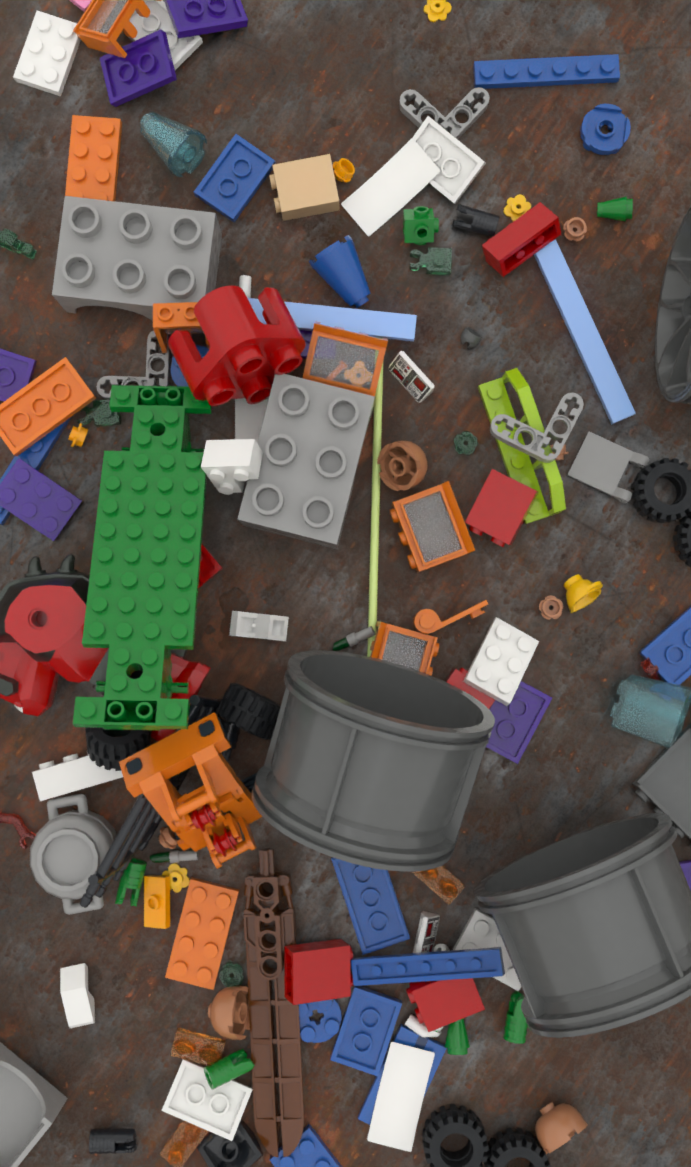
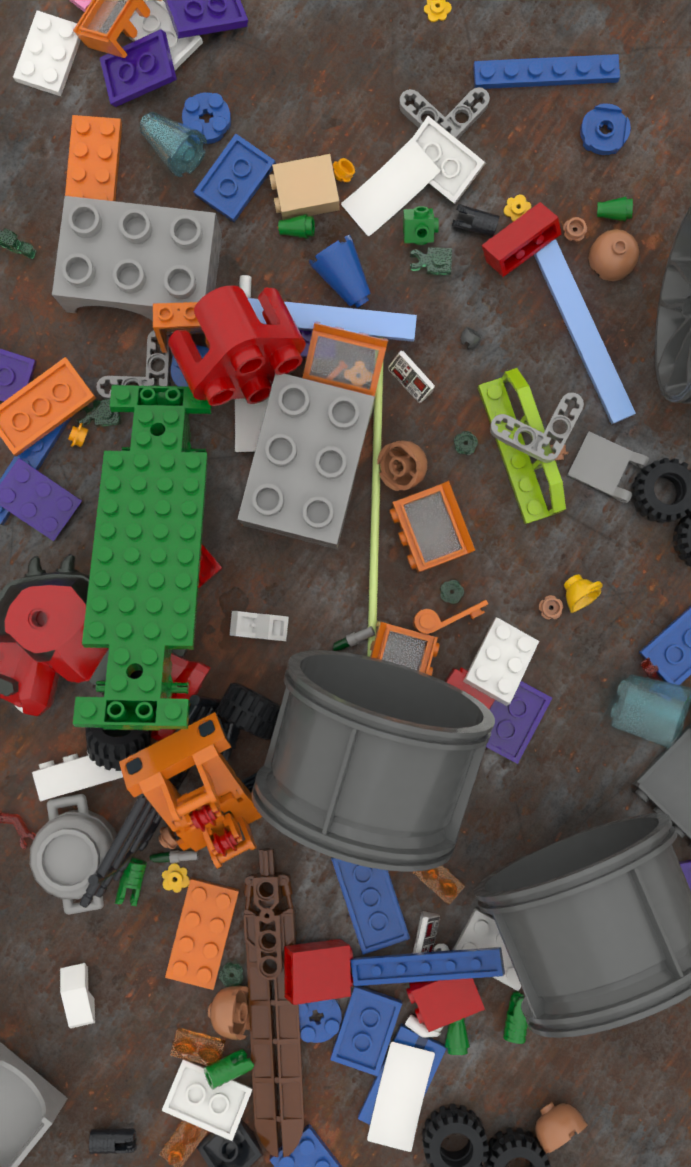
(157, 901): light orange plate -> none
(213, 105): none -> blue plate
(231, 463): white brick -> none
(298, 226): none -> green cone
(445, 591): none -> clear green plate
(501, 508): red brick -> none
(614, 255): none -> nougat cylinder

